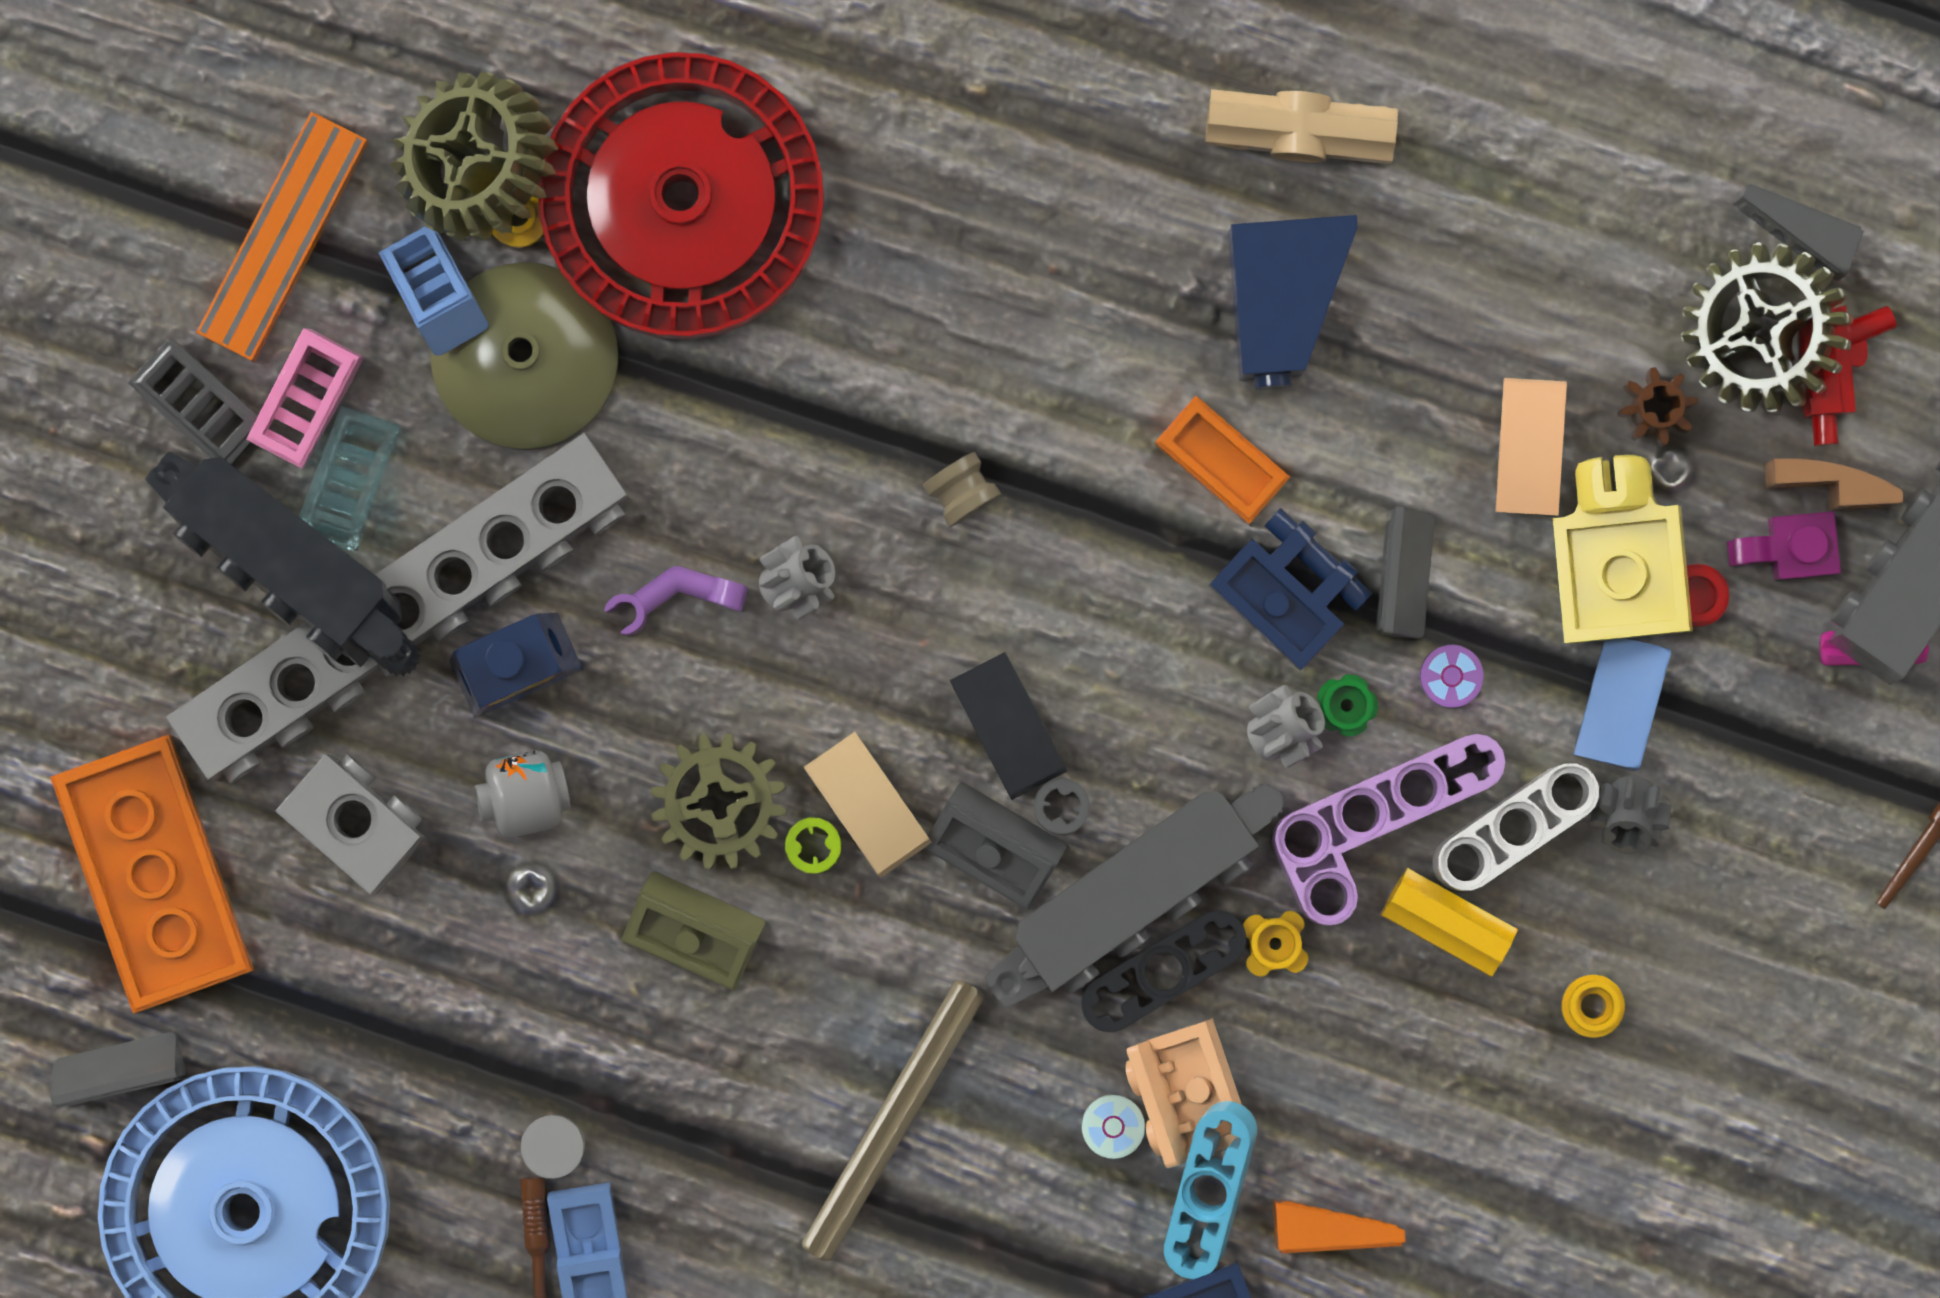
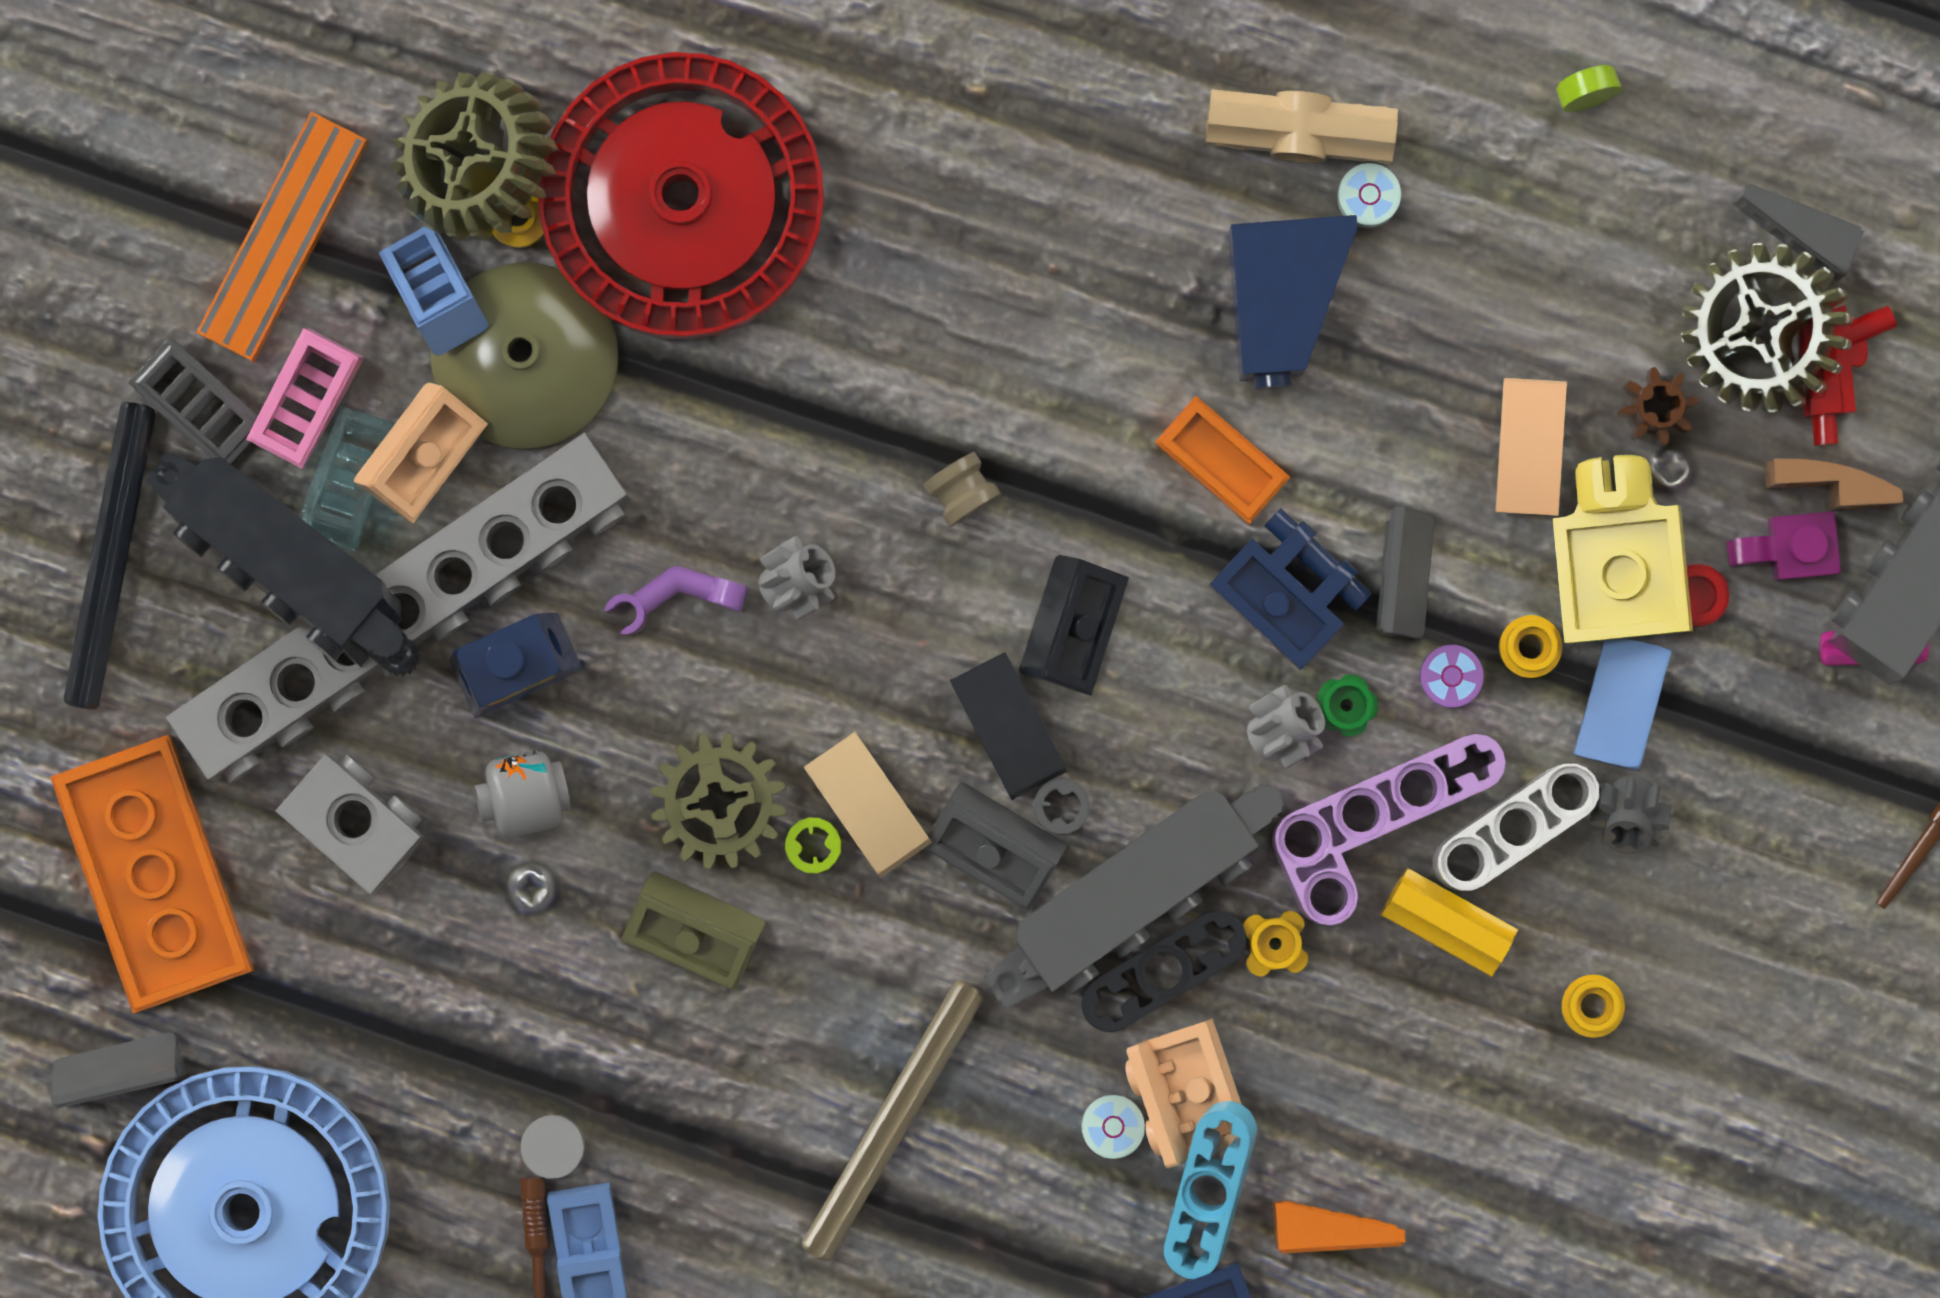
(109, 555): none -> black axle
(420, 451): none -> light nougat slope
(1073, 624): none -> black slope
(1370, 194): none -> light aqua tile
(1550, 646): none -> yellow plate
(1588, 88): none -> lime tile

